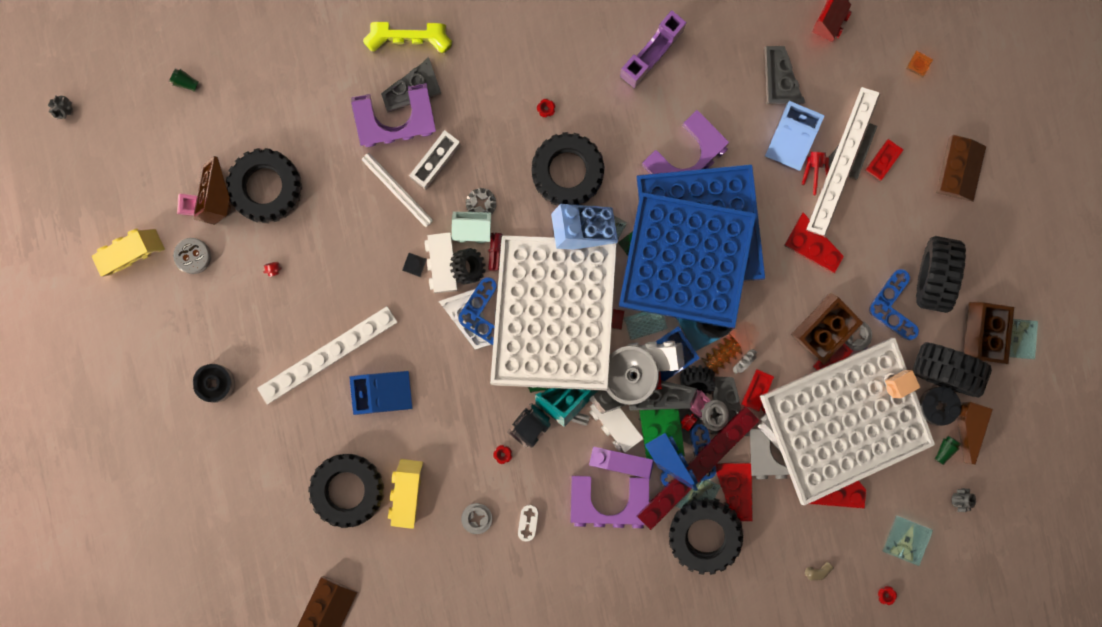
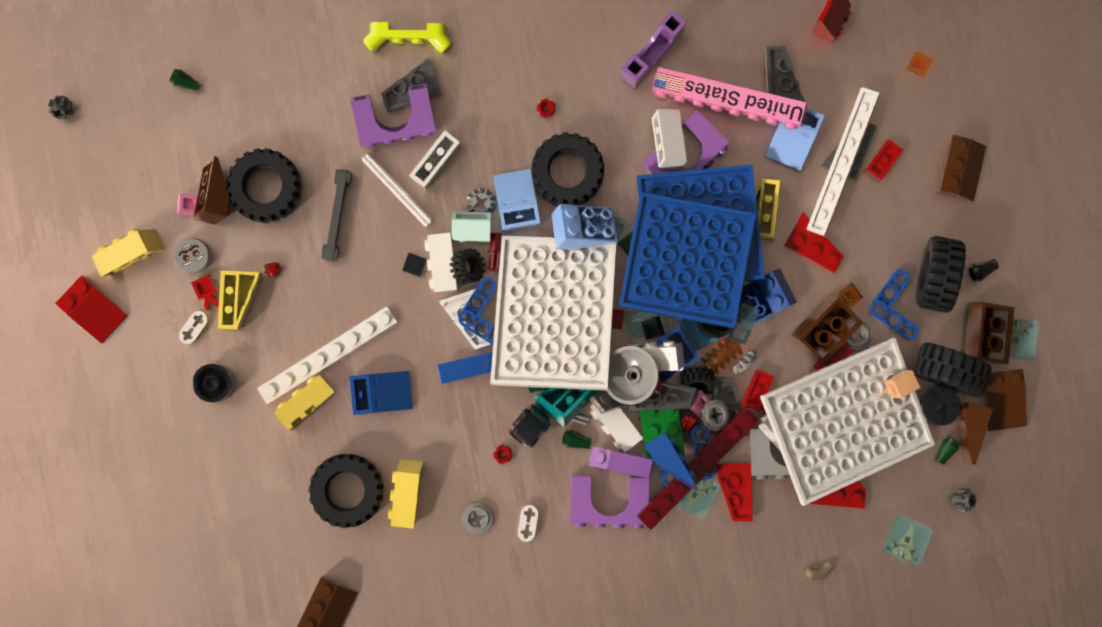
(91, 309): none -> red slope
(197, 330): none -> white beam
(205, 289): none -> red plate
(235, 297): none -> light yellow wedge
(304, 402): none -> light yellow wedge
(343, 179): none -> dark grey piece
(465, 368): none -> blue slope
(516, 200): none -> light blue slope
(575, 440): none -> dark green cone
(652, 328): none -> black plate
(669, 139): none -> white brick
(700, 560): black tyre -> none
(730, 98): none -> bright pink brick
(744, 324): none -> clear light blue slope
(768, 206): none -> light yellow wedge
(768, 294): none -> blue slope
(817, 160): red plant -> none
(850, 295): none -> clear orange plate
(882, 595): red plate -> none
(983, 269): none -> black cone
(1007, 398): none -> reddish brown slope

